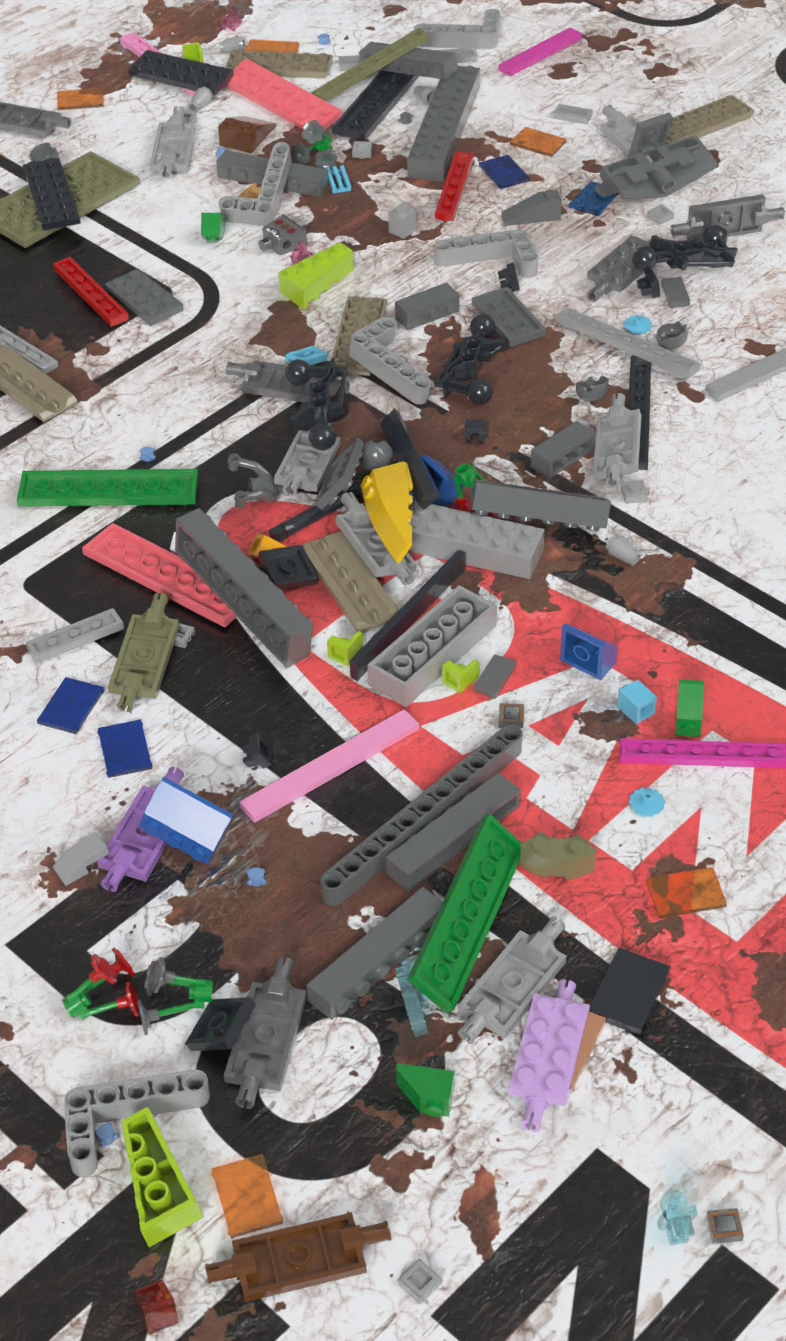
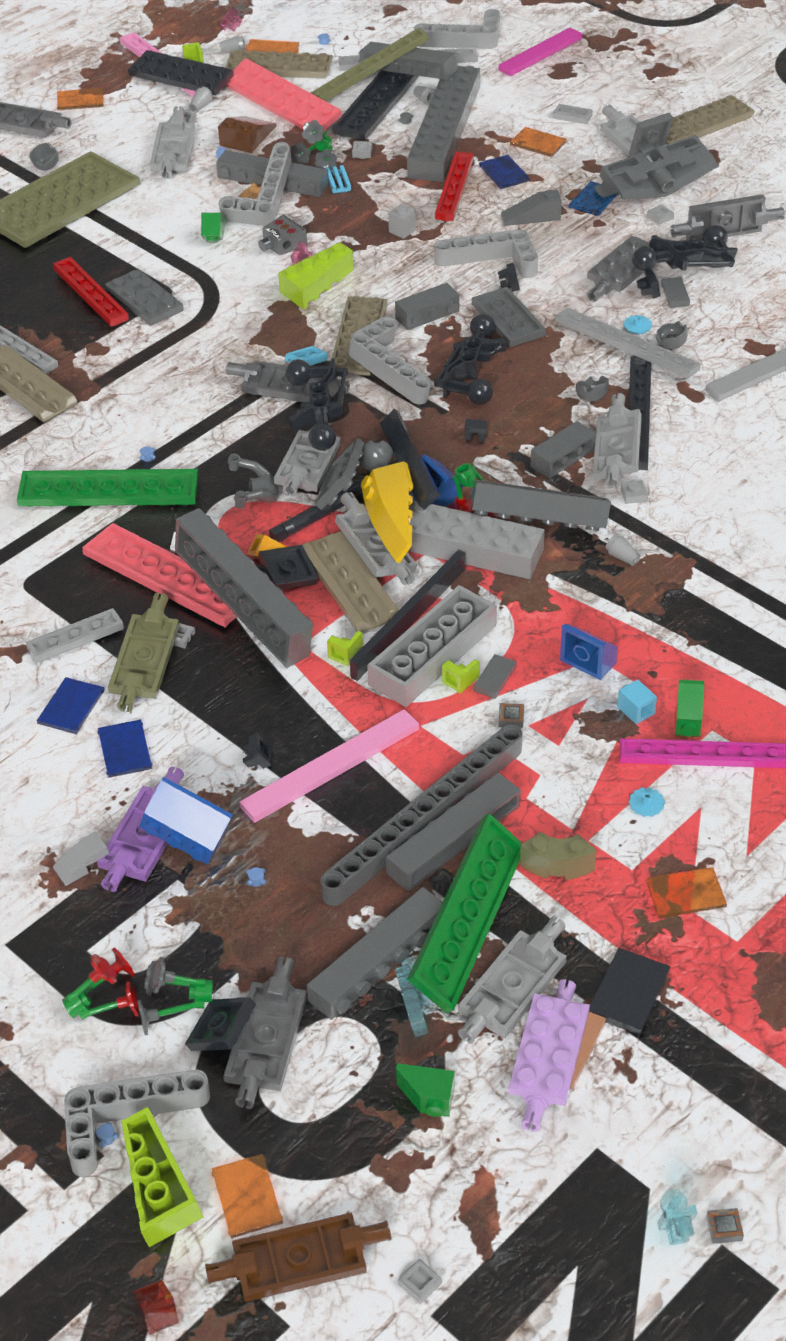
(51, 194): black plate -> none

